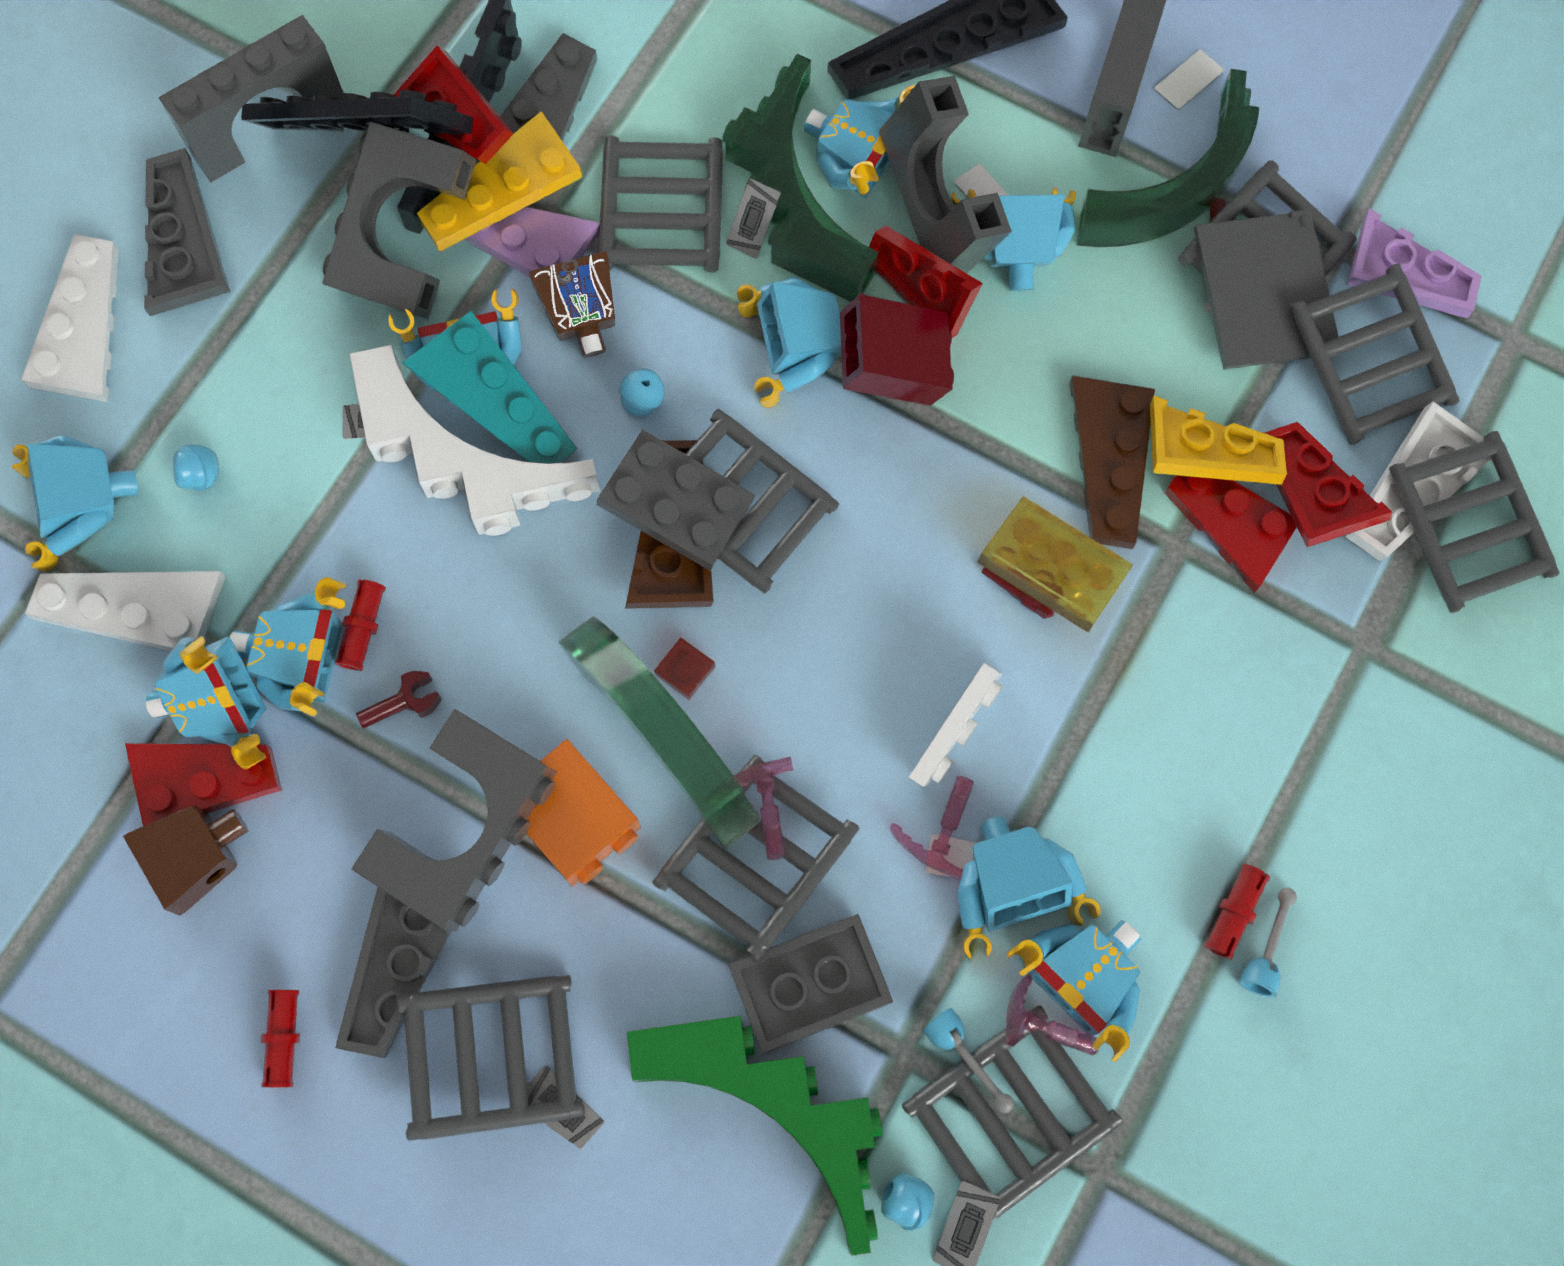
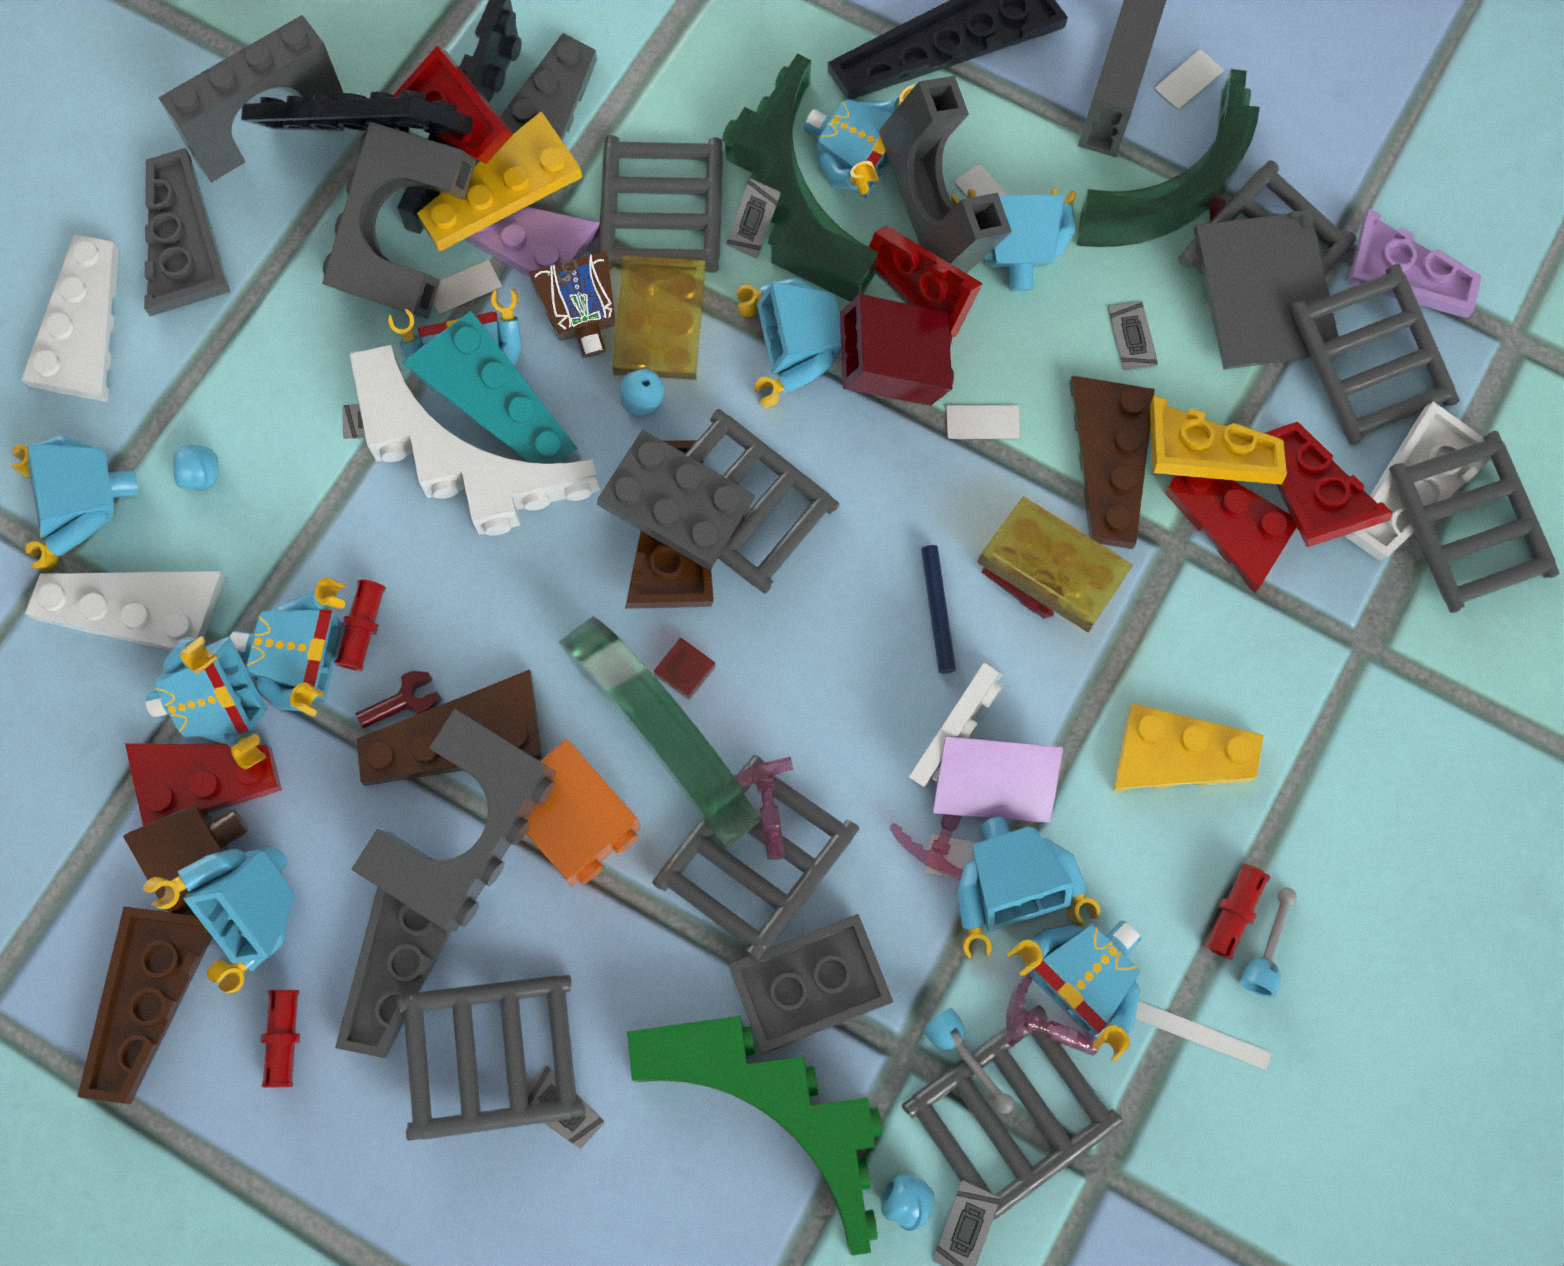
(142, 991): none -> reddish brown wing
(239, 903): none -> medium azure torso
(403, 747): none -> reddish brown wing
(465, 286): none -> white sticker
(659, 316): none -> clear yellow plate
(938, 609): none -> dark blue bar
(983, 422): none -> white sticker
(997, 779): none -> lavender sticker
(1132, 335): none -> sticker
(1181, 750): none -> yellow wing
(1203, 1035): none -> white sticker

